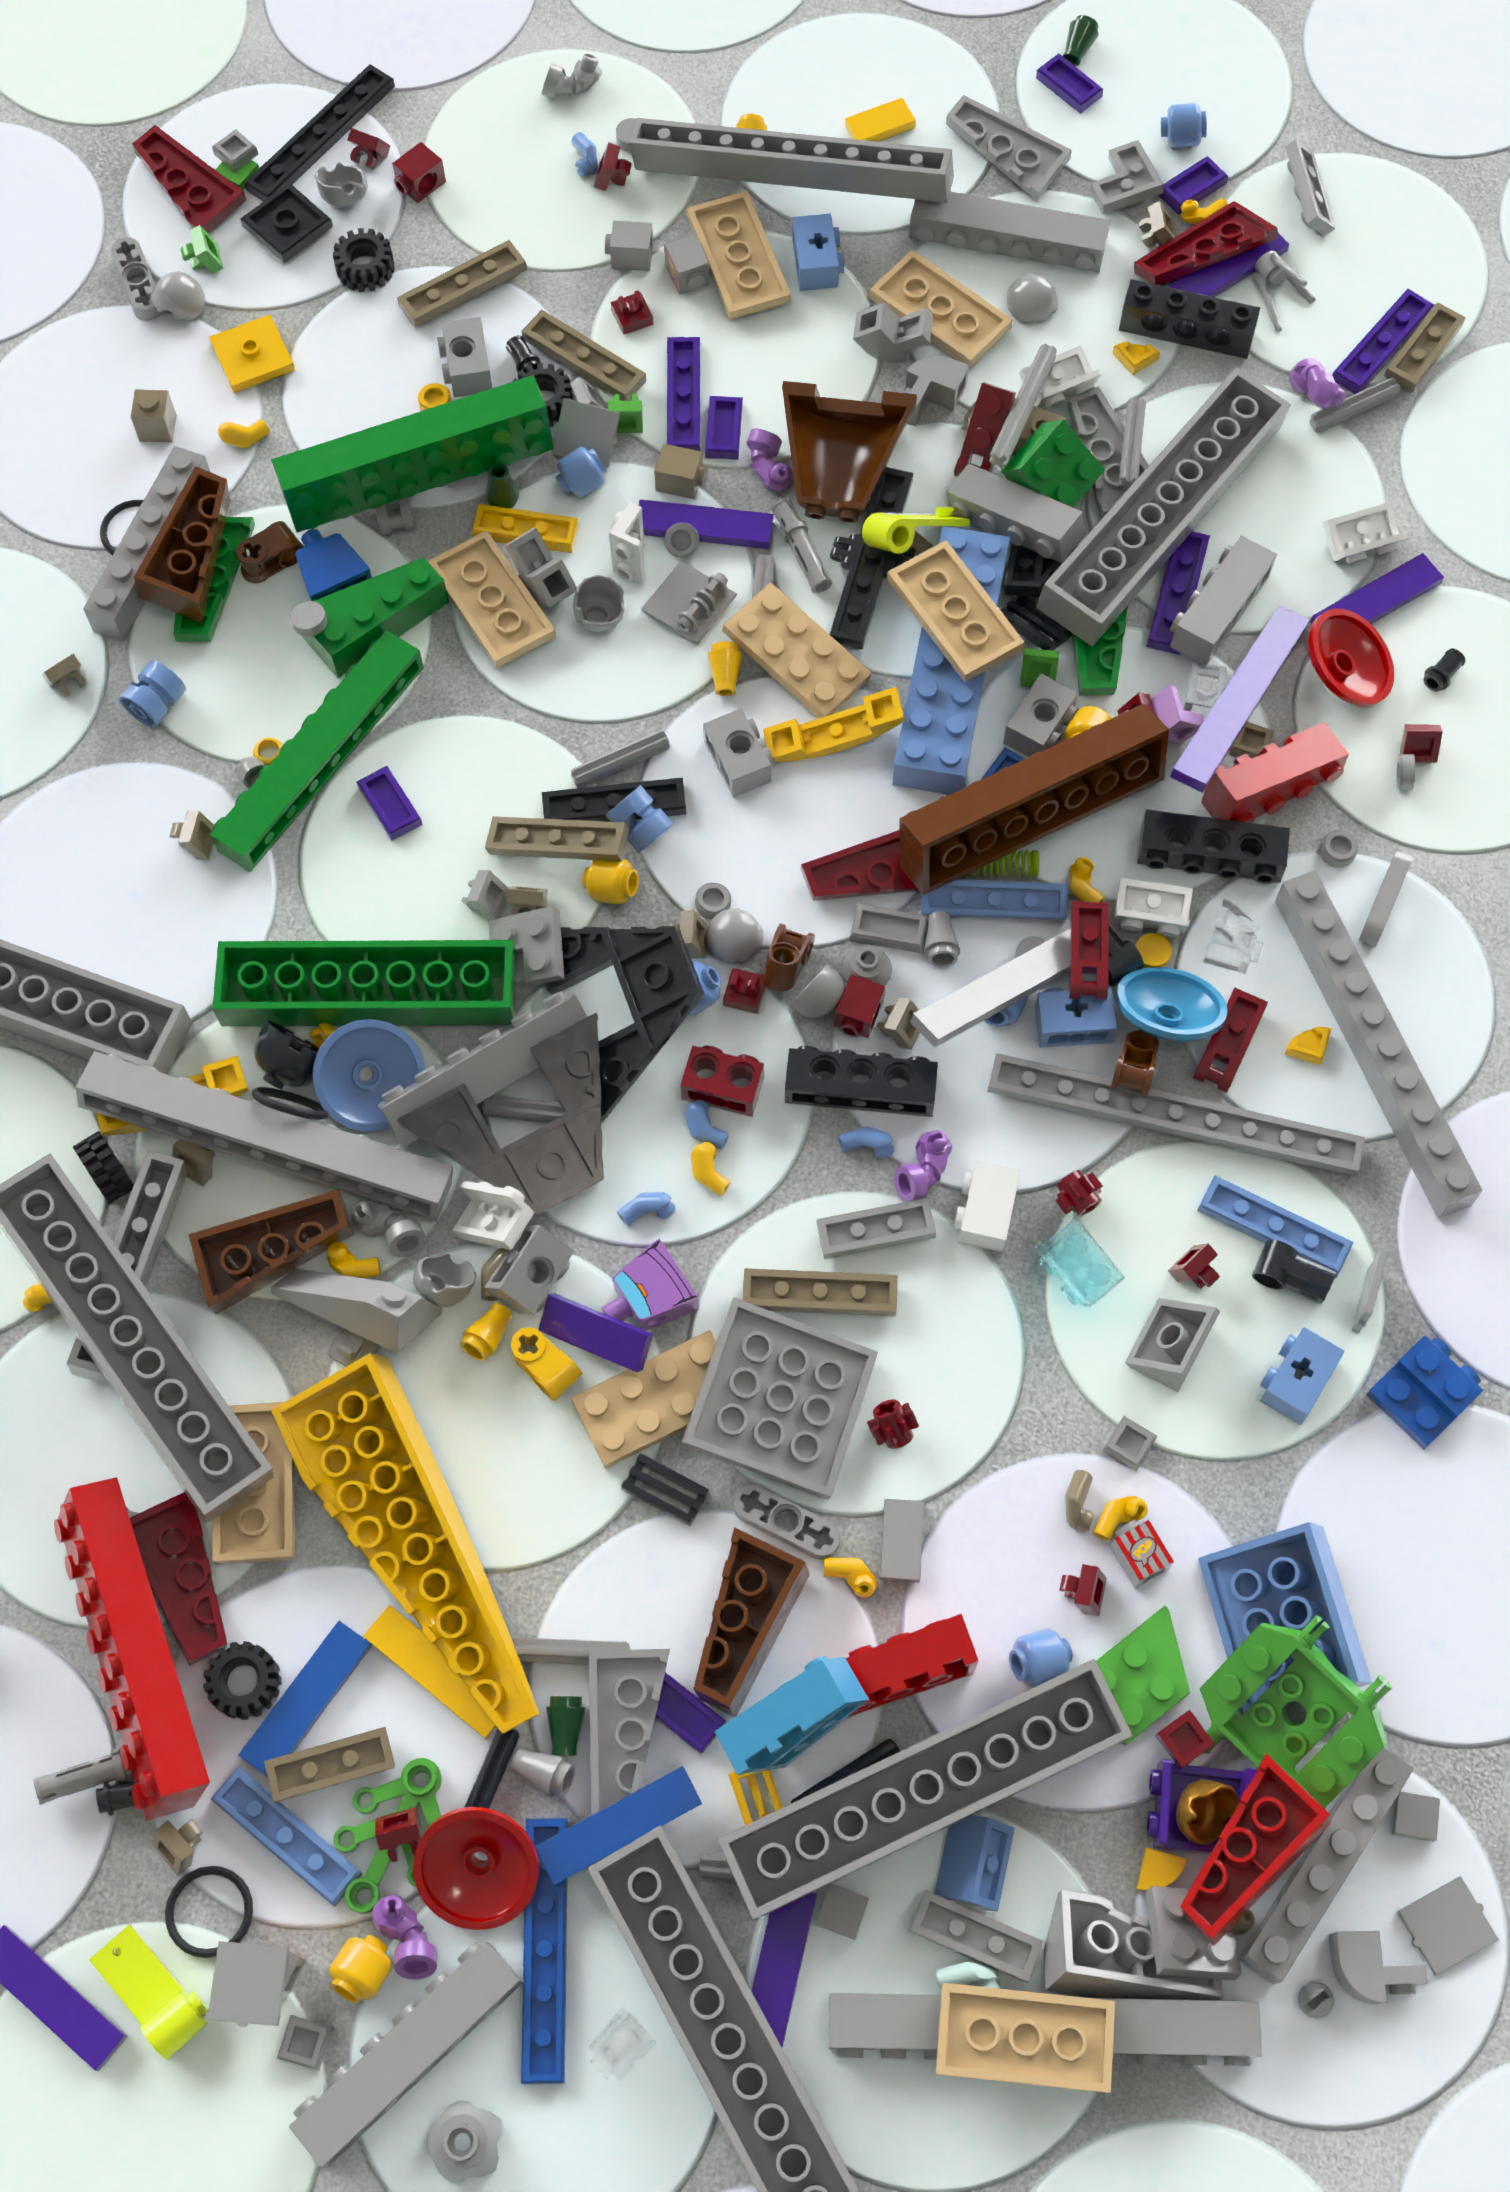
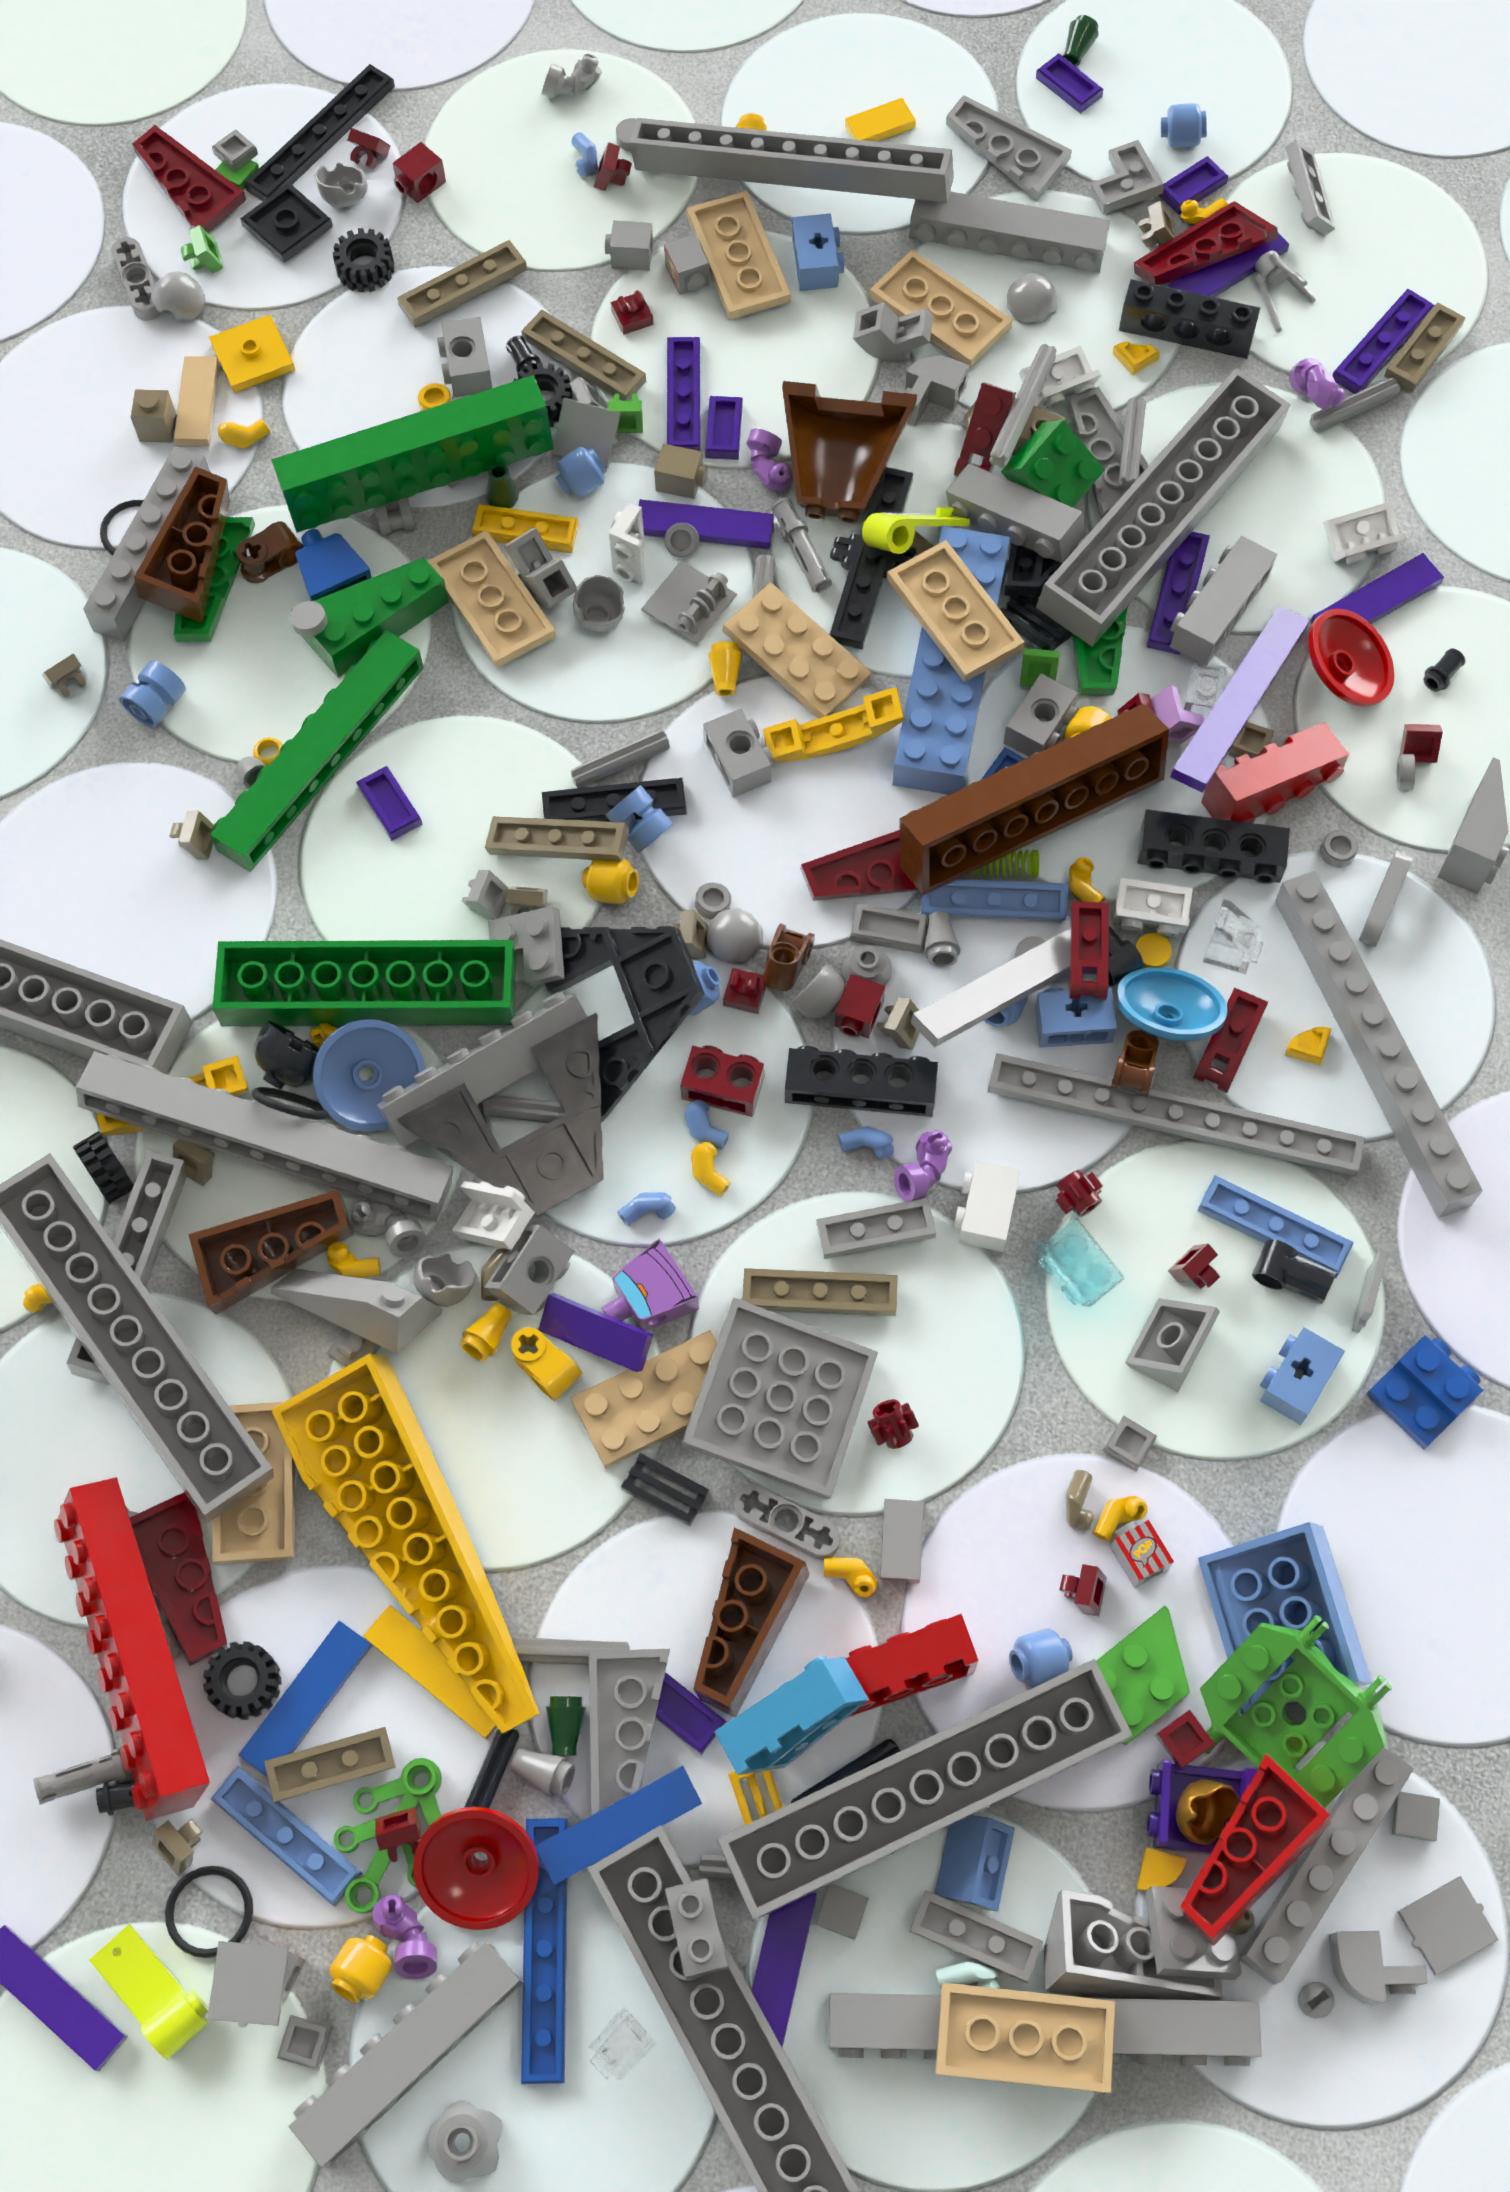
(196, 401): none -> tan tile
(696, 1928): none -> light grey brick
(1480, 838): none -> light grey slope

